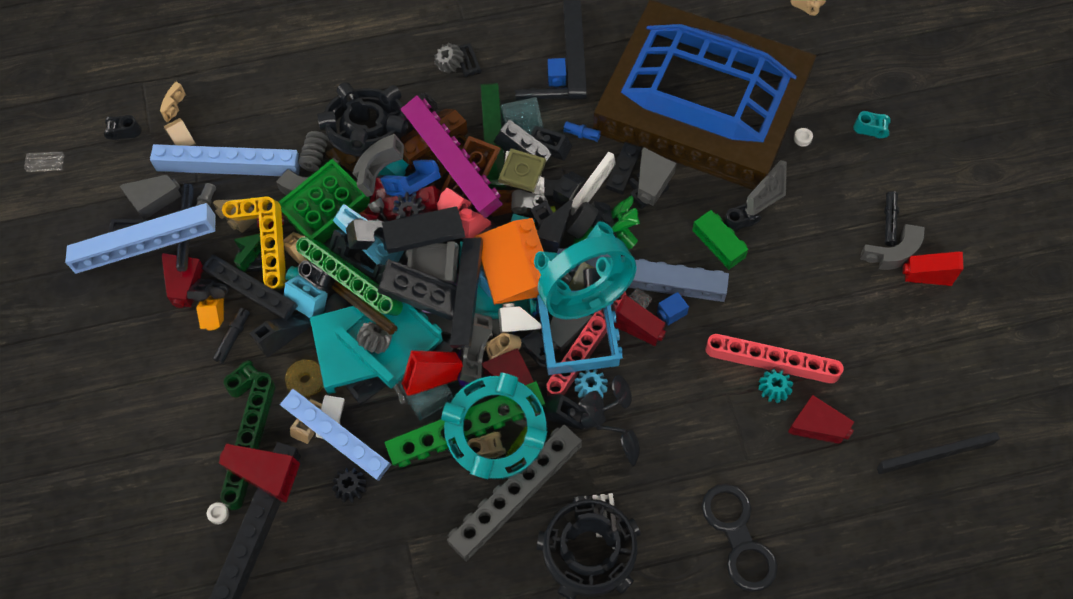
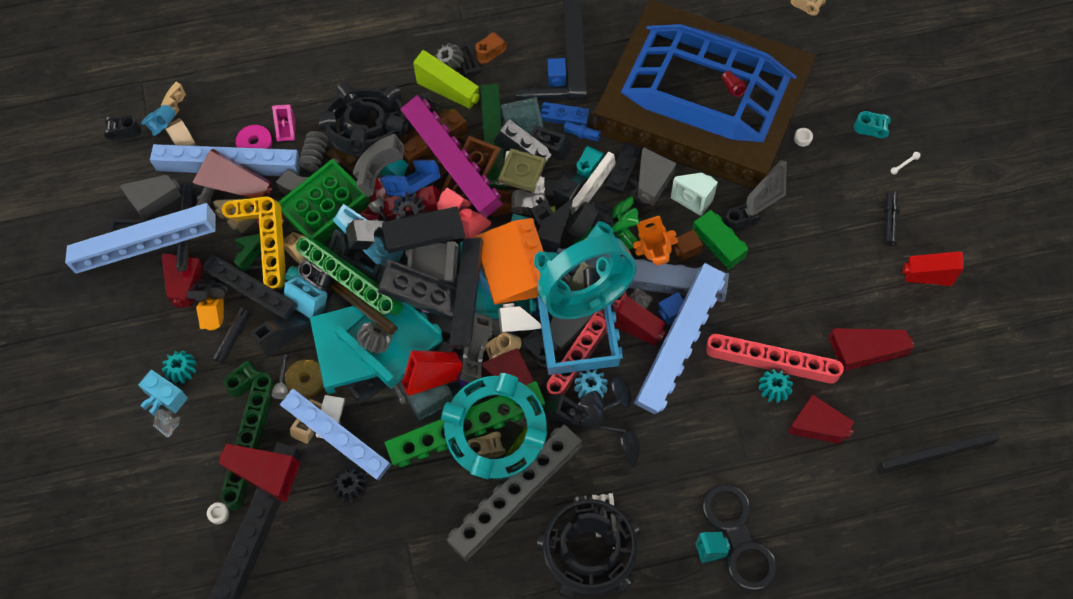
(44, 164): clear tile -> none
(159, 119): none -> dark azure piece
(160, 393): none -> medium azure brick
(165, 423): none -> clear tile
(171, 368): none -> teal gear
(230, 176): none -> slope
(253, 132): none -> dark pink tile
(280, 390): none -> light grey hinge
(284, 122): none -> dark pink slope
(444, 80): none -> lime slope
(490, 48): none -> dark orange piece
(561, 113): none -> blue hinge
(589, 162): none -> teal piece
(654, 241): none -> orange piece
(679, 339): none -> light blue brick
(687, 246): none -> reddish brown brick
(694, 191): none -> light aqua slope
(712, 546): none -> teal slope
(734, 84): none -> dark red cone
(869, 346): none -> dark red slope
(894, 257): dark grey arch -> none
(916, 155): none -> white hinge

